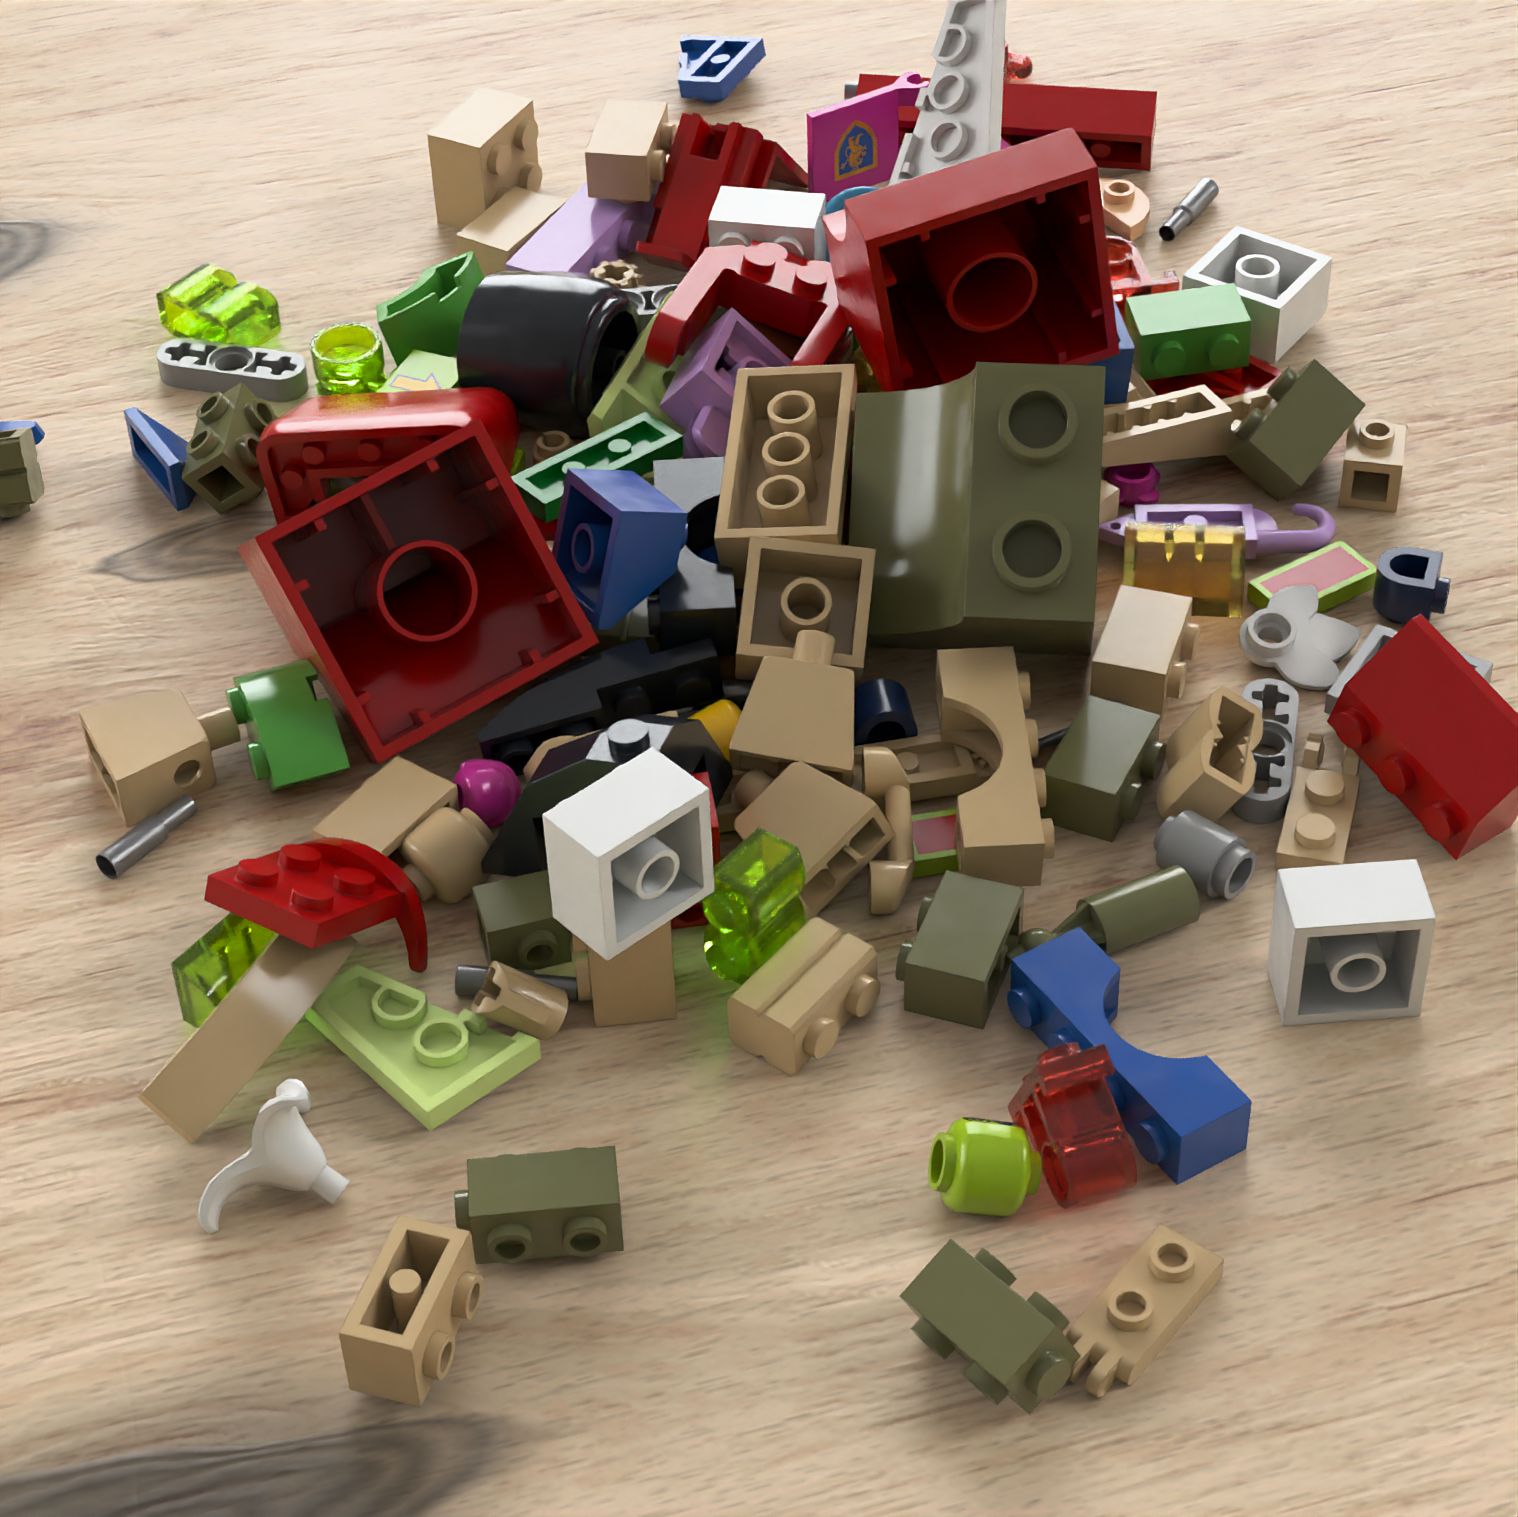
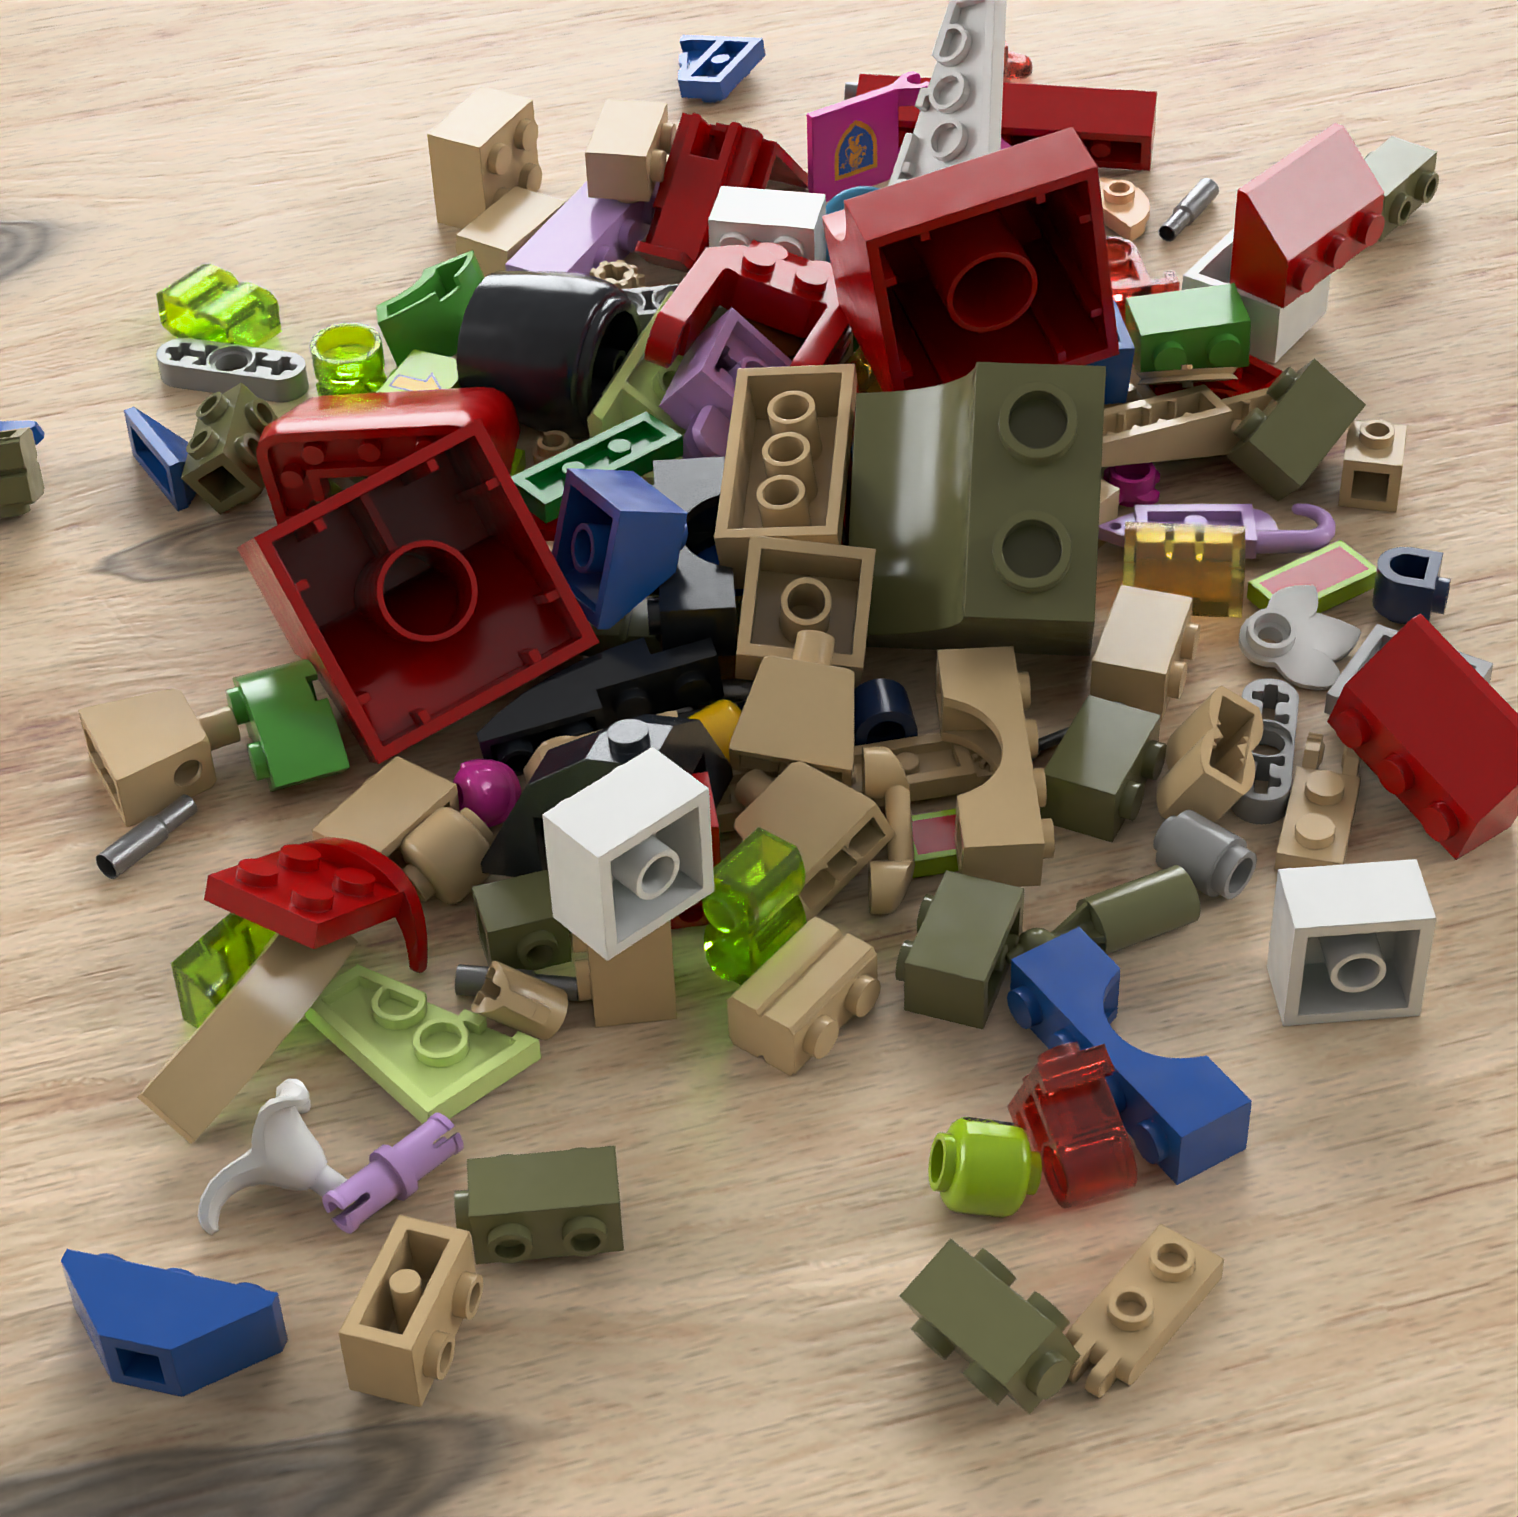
(169, 1325): none -> blue slope
(392, 1172): none -> lavender pin
(1187, 376): none -> tan wheel
(1305, 218): none -> slope
(1406, 178): none -> brick

